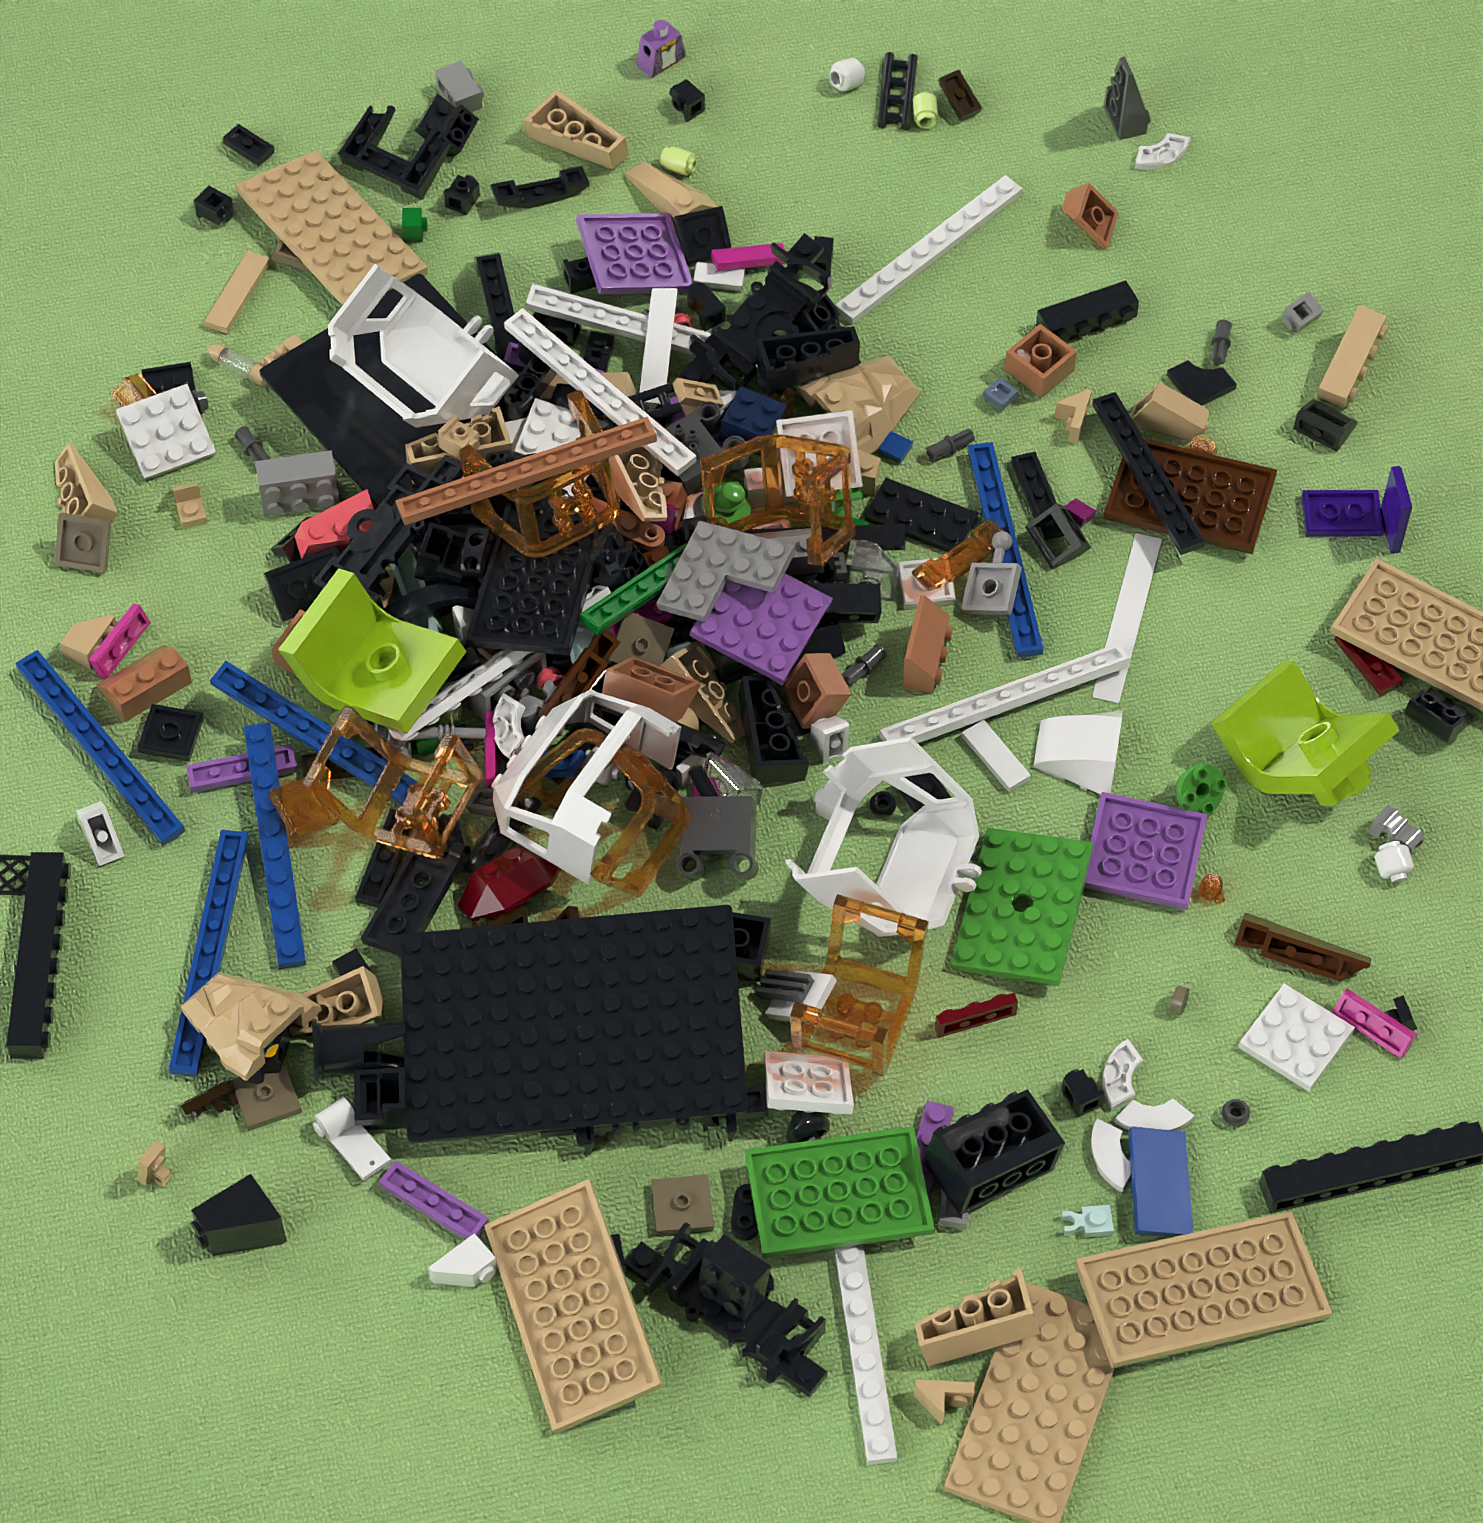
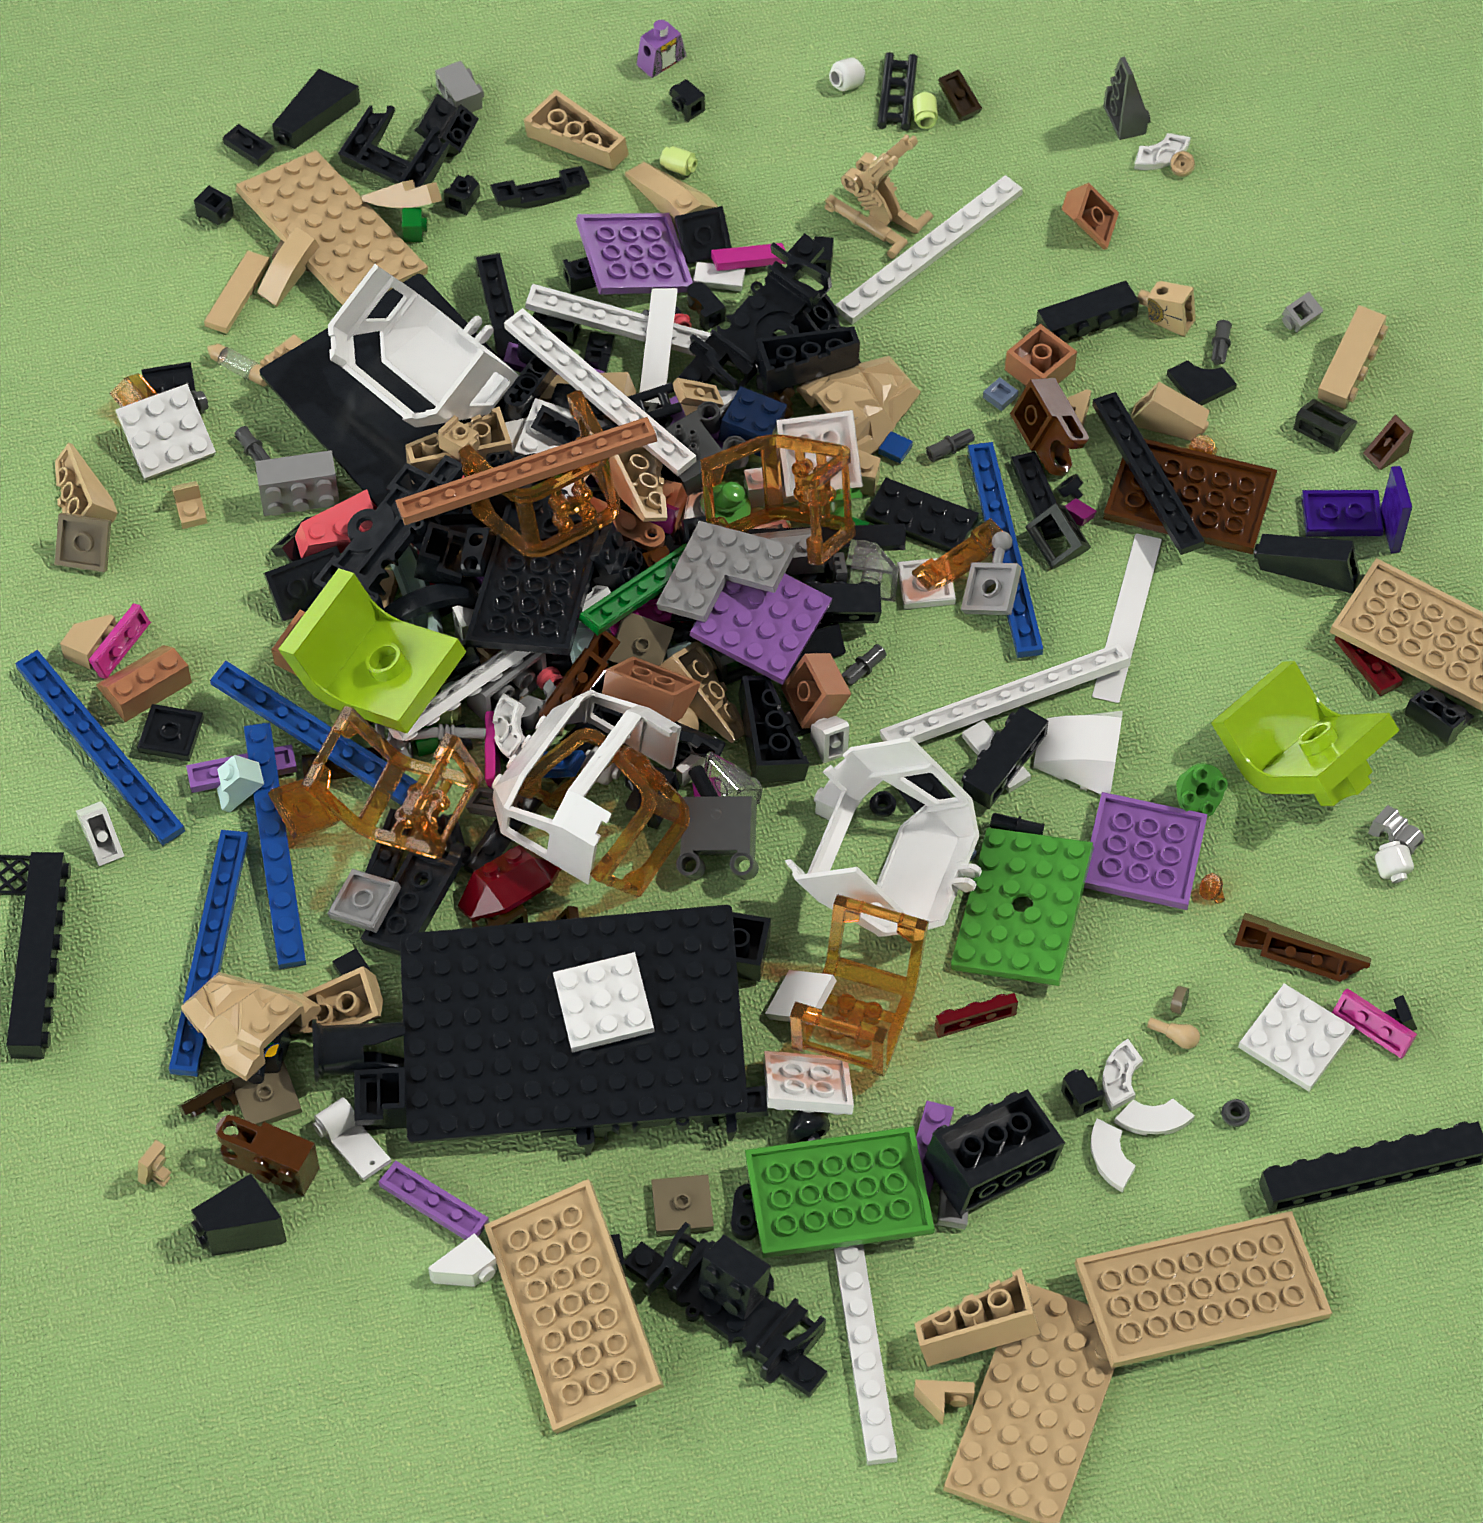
(238, 781): none -> light aqua arch
(269, 1154): none -> reddish brown brick
(287, 266): none -> tan slope
(315, 108): none -> black slope
(364, 900): none -> light grey tile
(404, 195): none -> tan slope
(556, 425): none -> black slope
(603, 1002): none -> white plate
(787, 982): dark grey tile -> none
(877, 194): none -> tan piece
(926, 647): nougat slope -> none
(1005, 756): none -> black brick
(1010, 823): none -> black axle
(1049, 424): none -> reddish brown brick
(1071, 487): none -> black tile
(1093, 1221): light aqua plate -> none
(1160, 1182): blue tile -> none
(1170, 306): none -> tan torso
(1182, 163): none -> tan tile
(1182, 1034): none -> tan piece
(1309, 559): none -> black slope
(1390, 443): none -> slope

